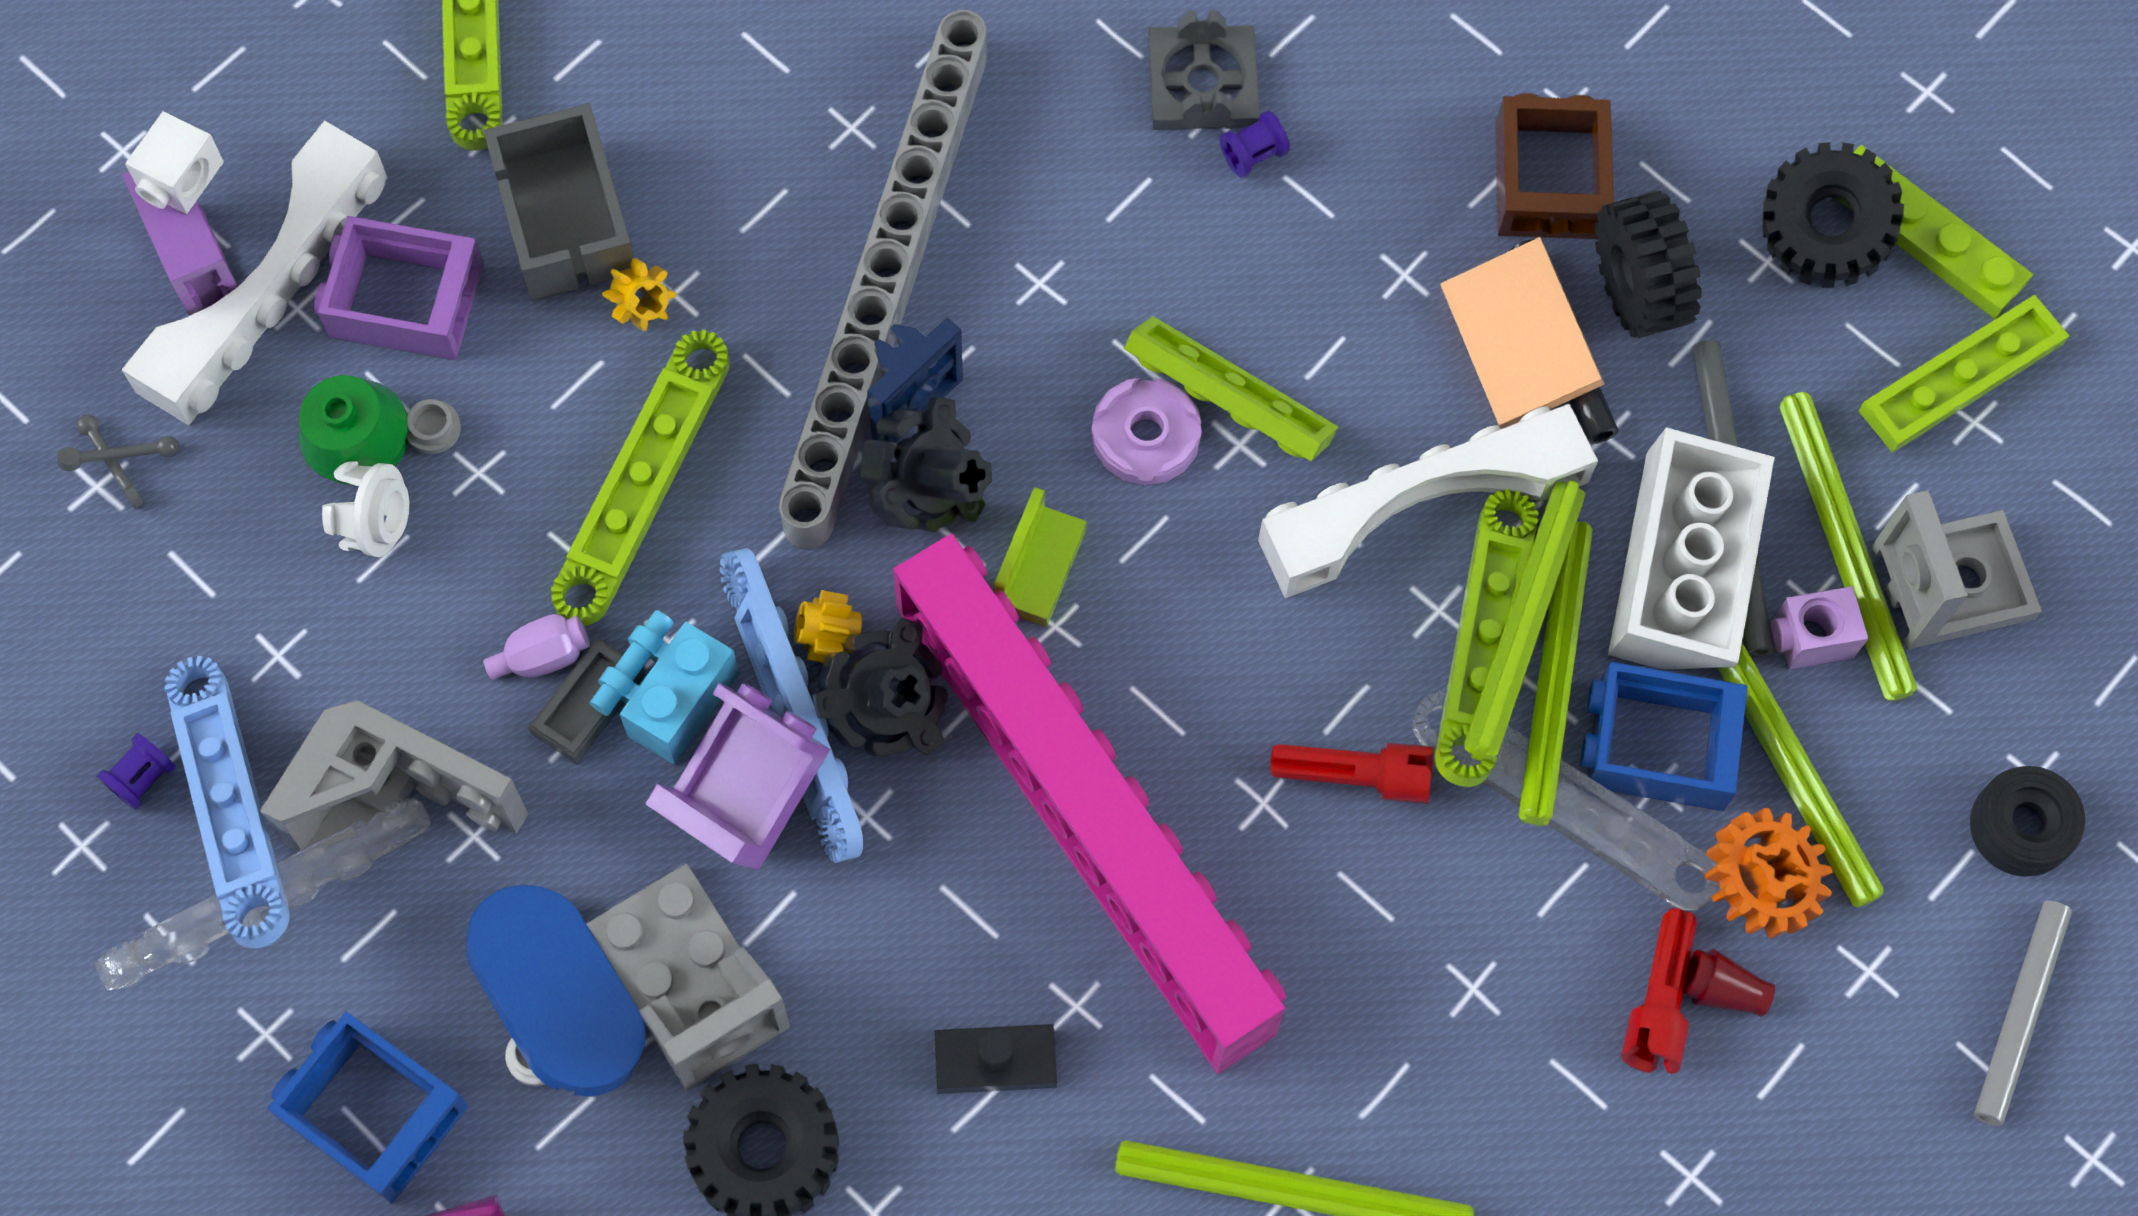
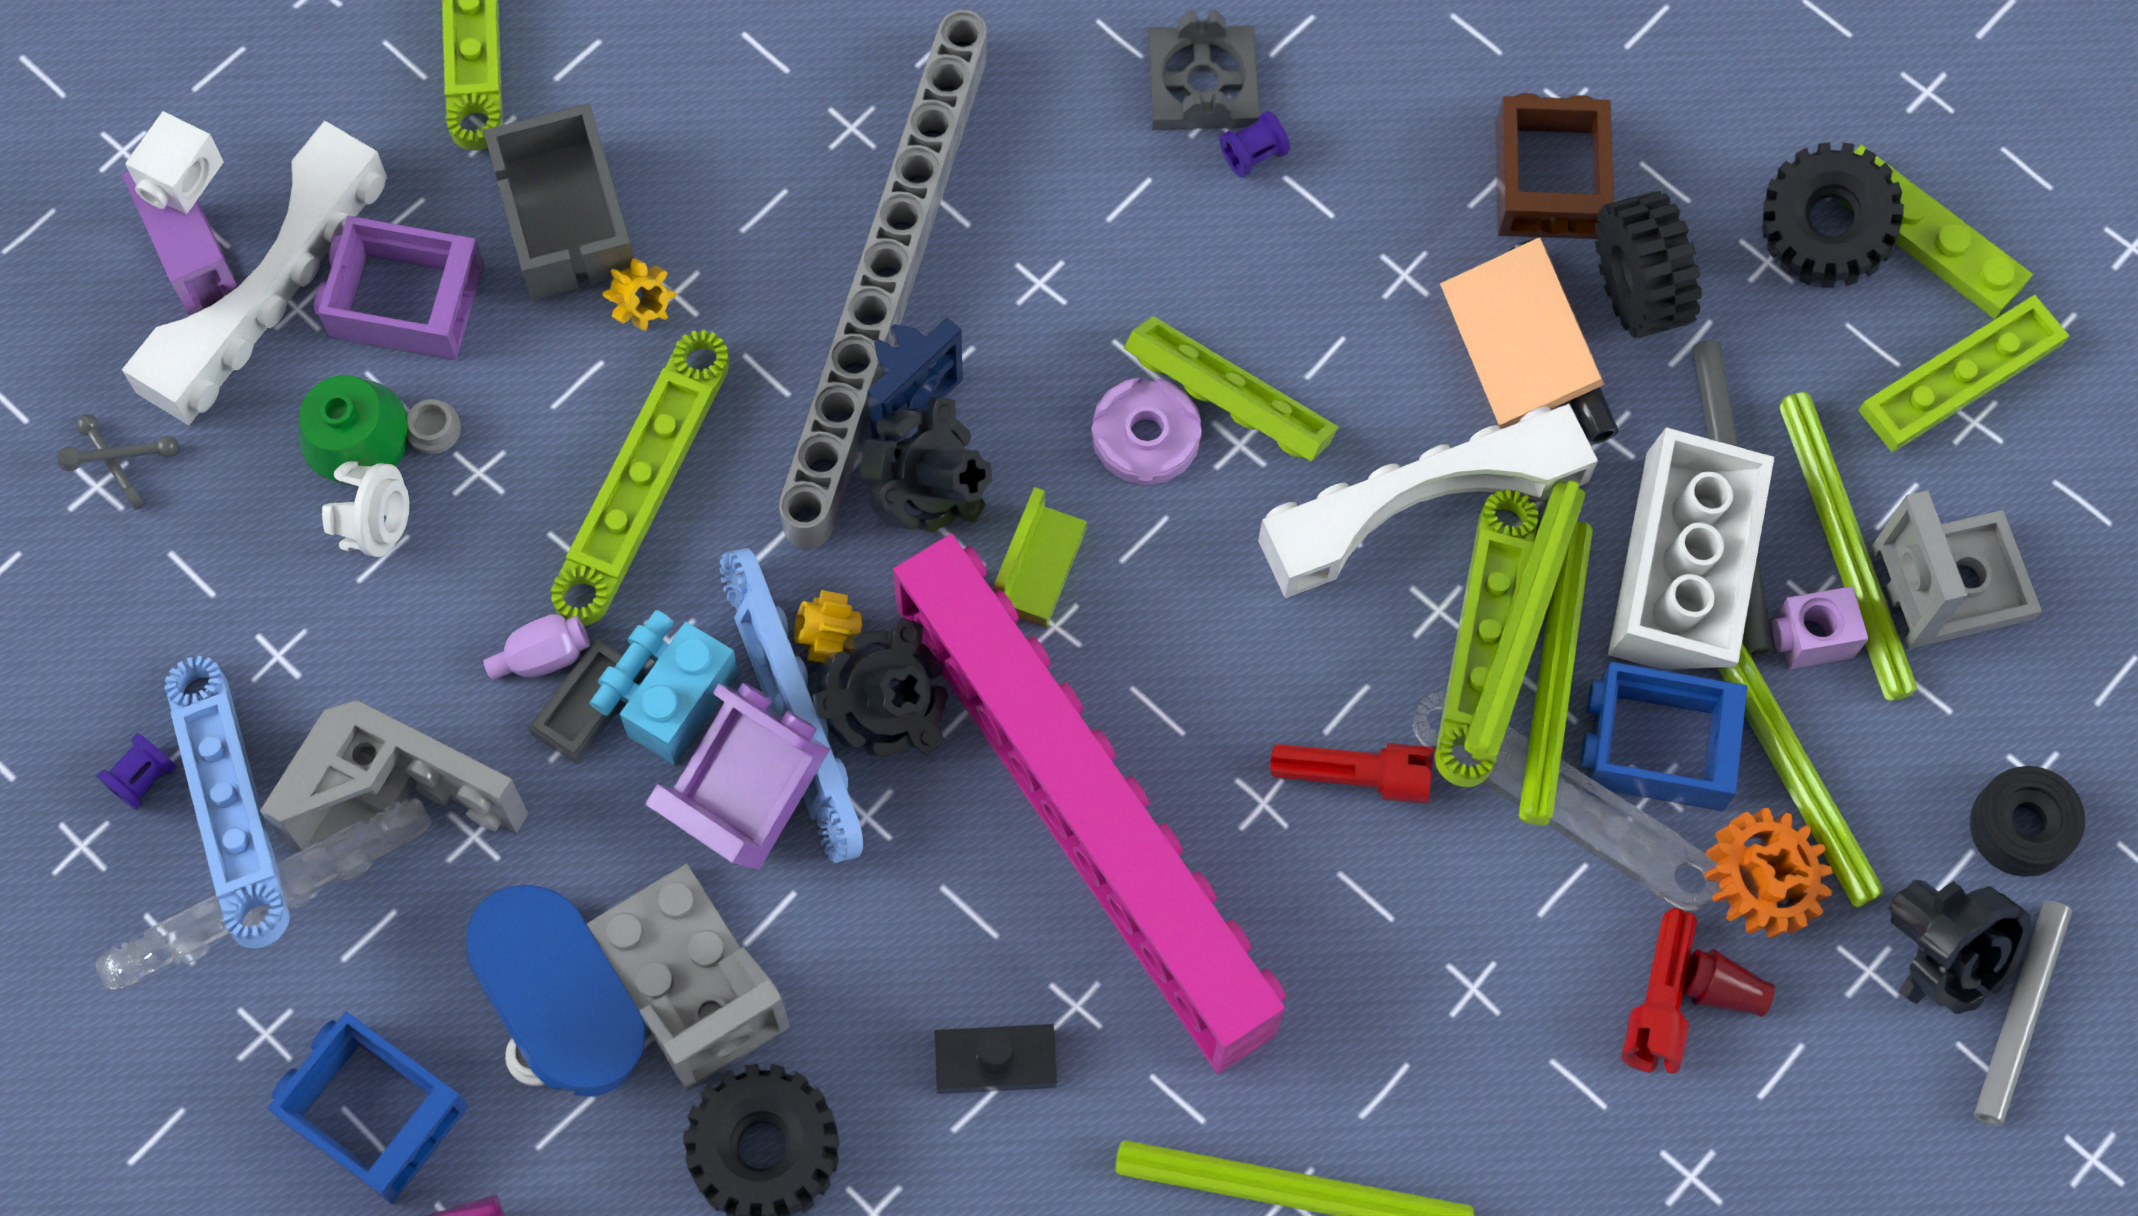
(1959, 941): none -> black piece

